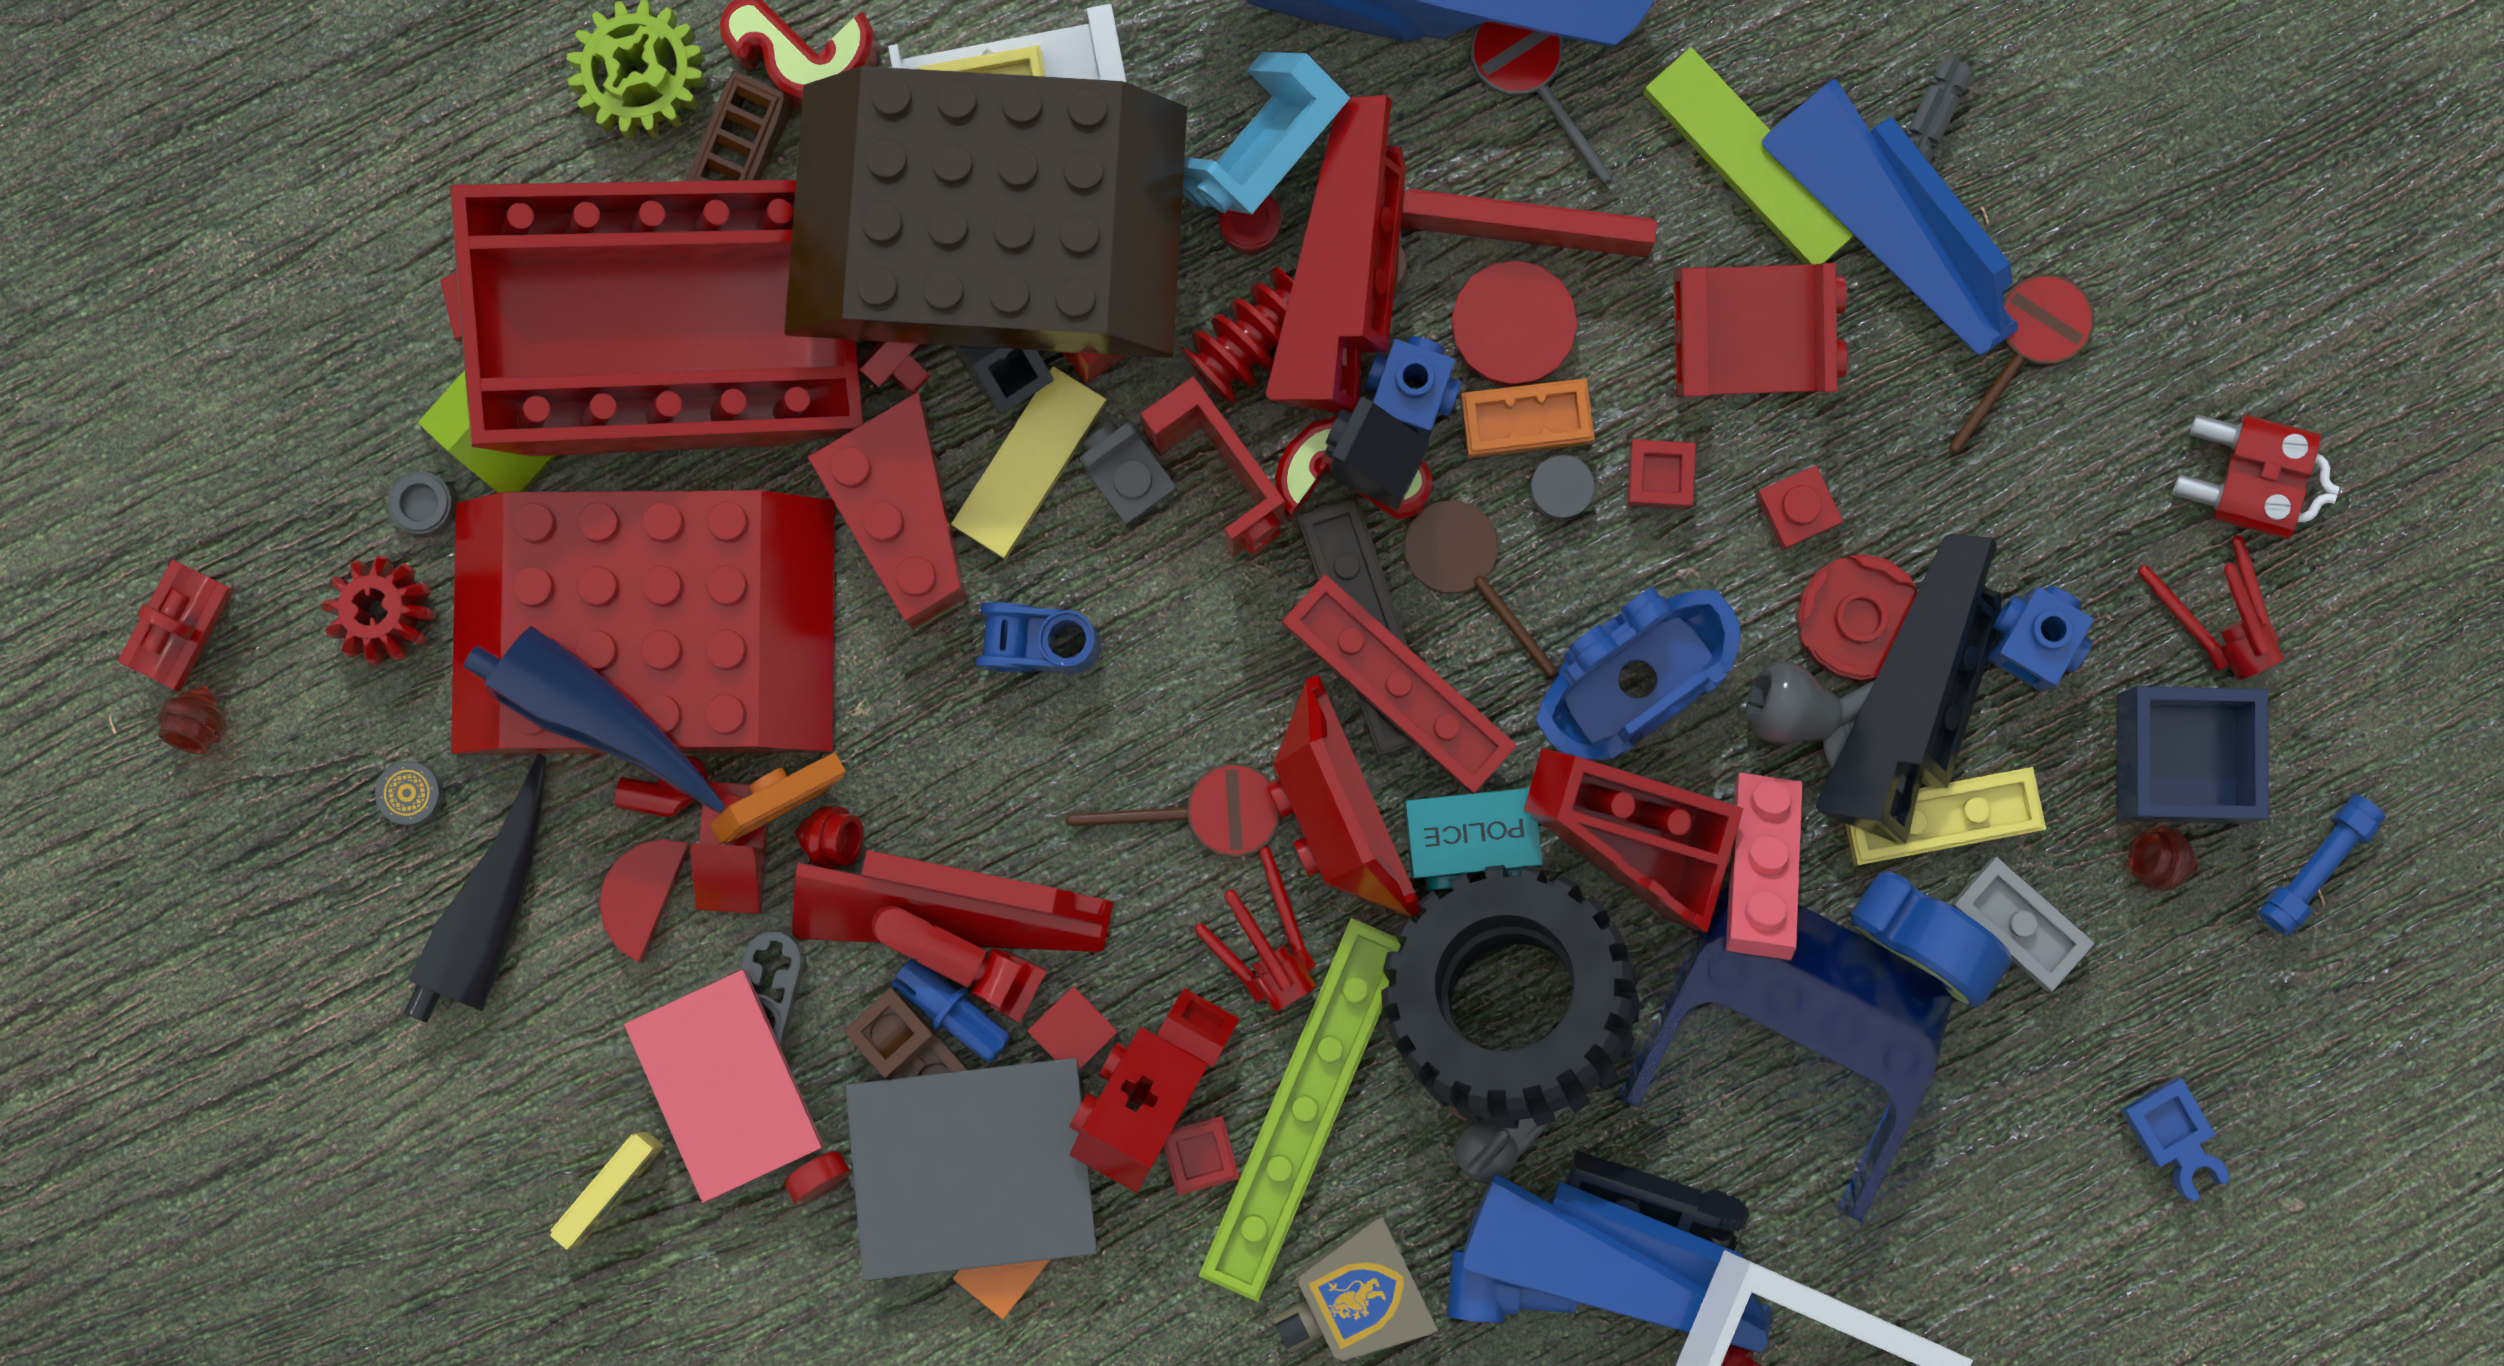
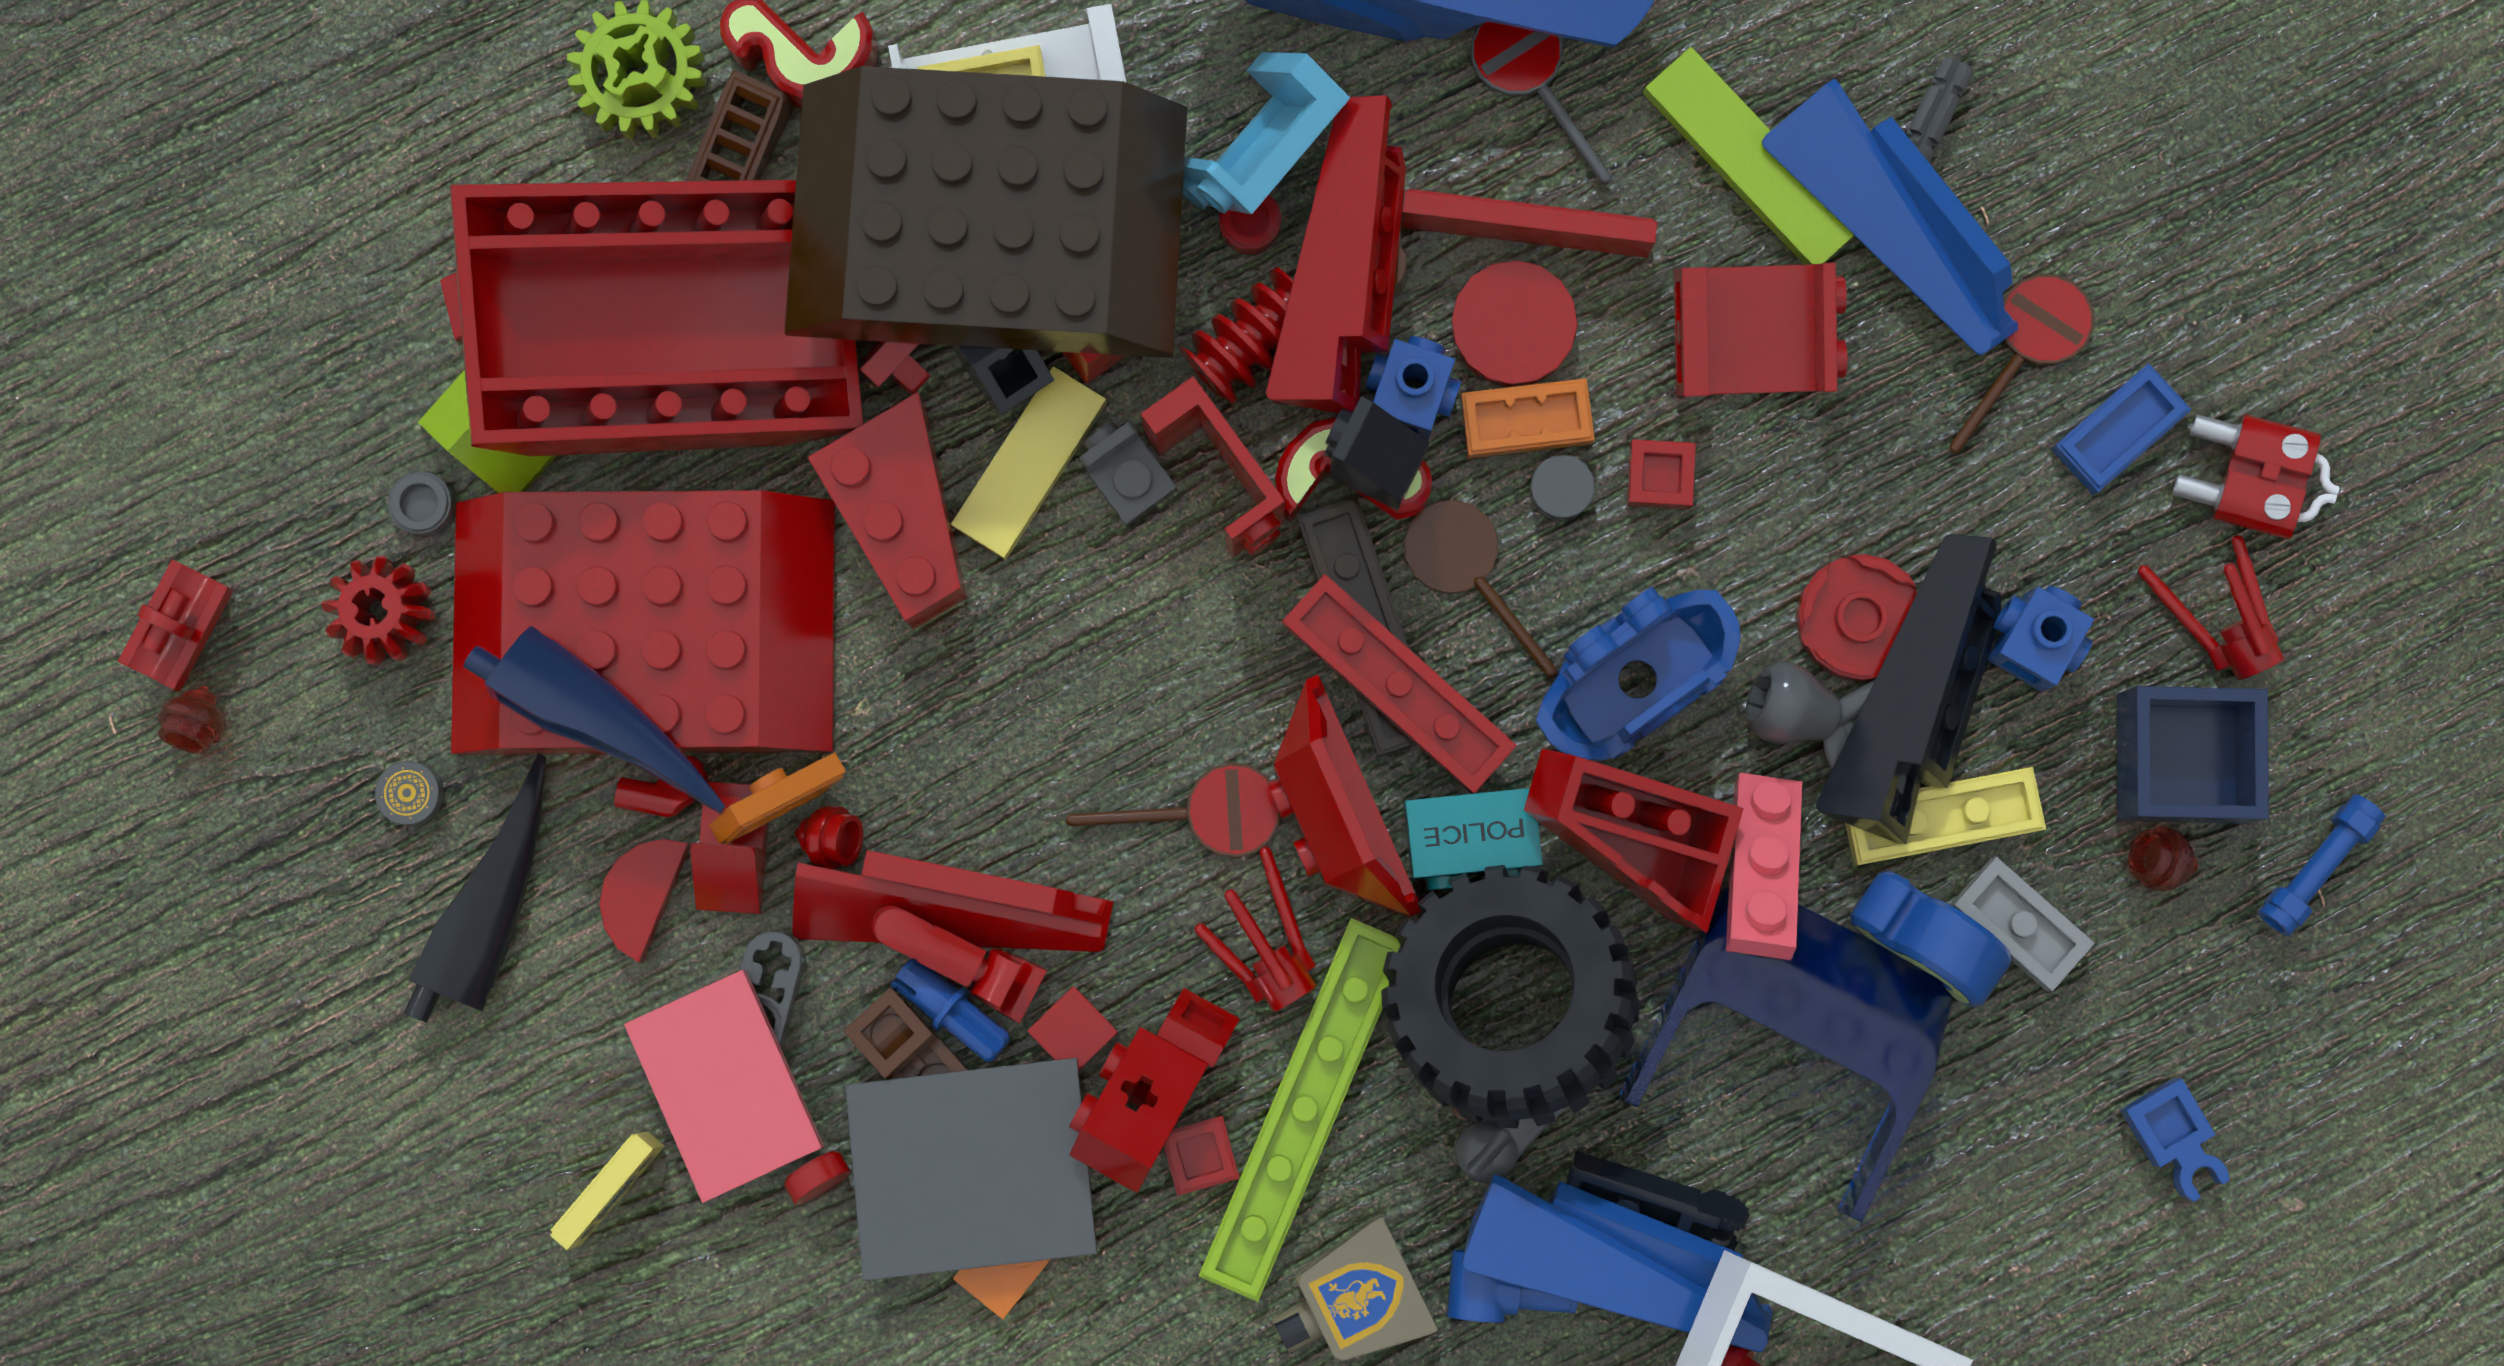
(1032, 639): blue piece -> none
(1798, 507): red plate -> none
(2121, 429): none -> blue tile

